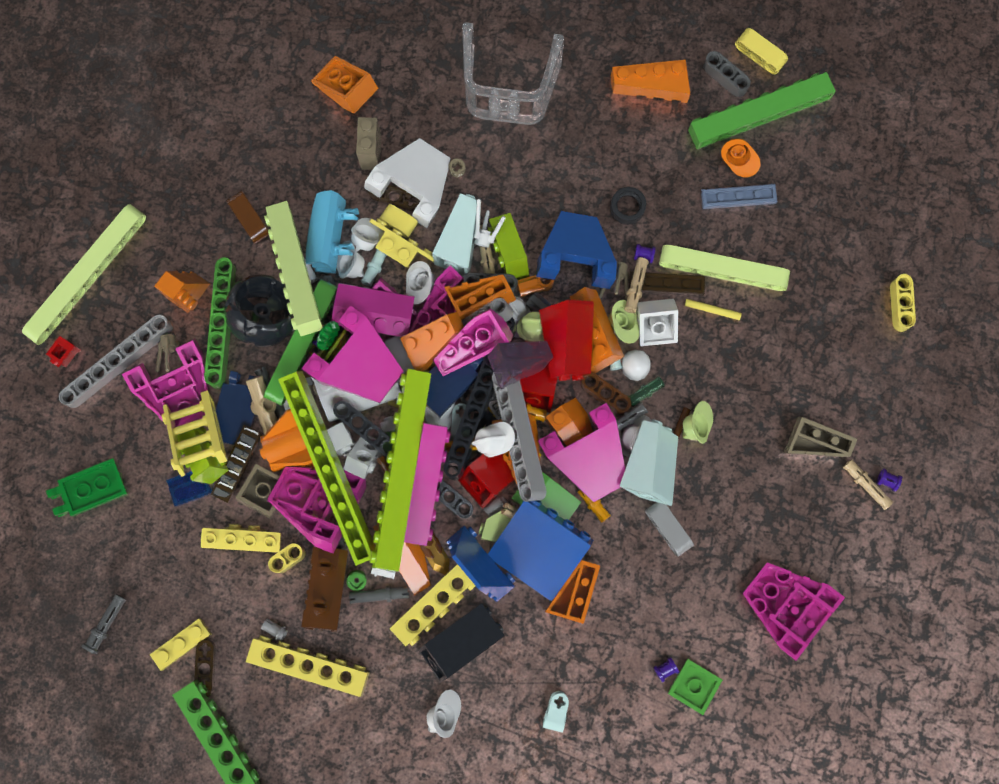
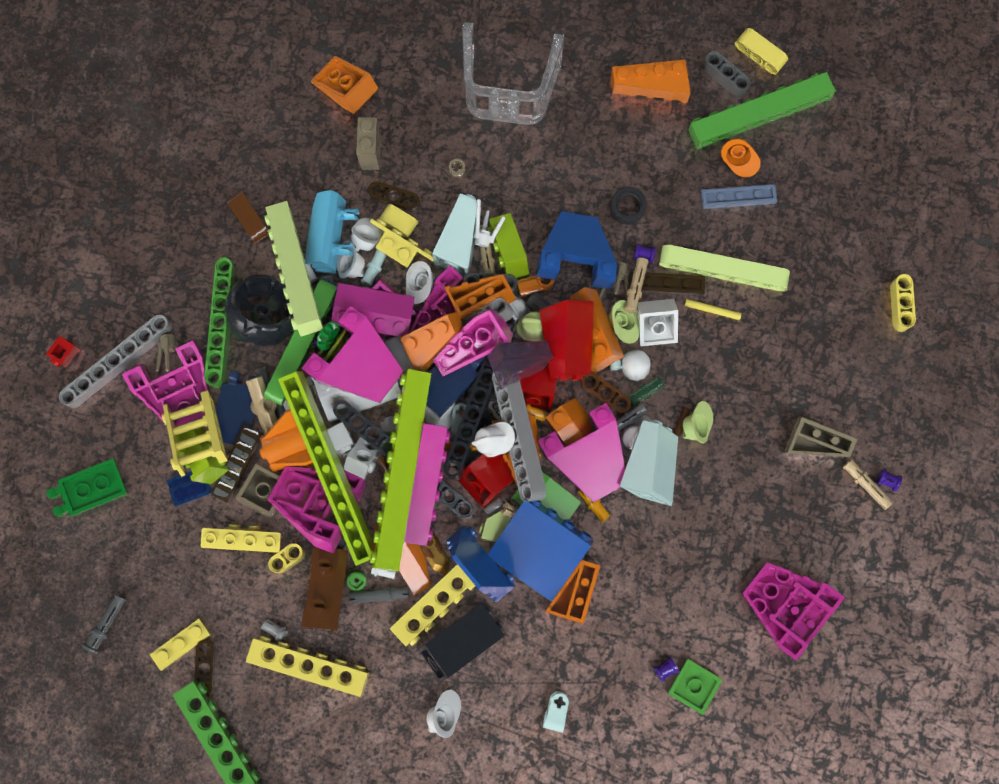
(84, 274): yellowish green beam -> none
(182, 288): orange wedge -> none
(419, 171): white wedge -> none
(669, 528): light grey beam -> none

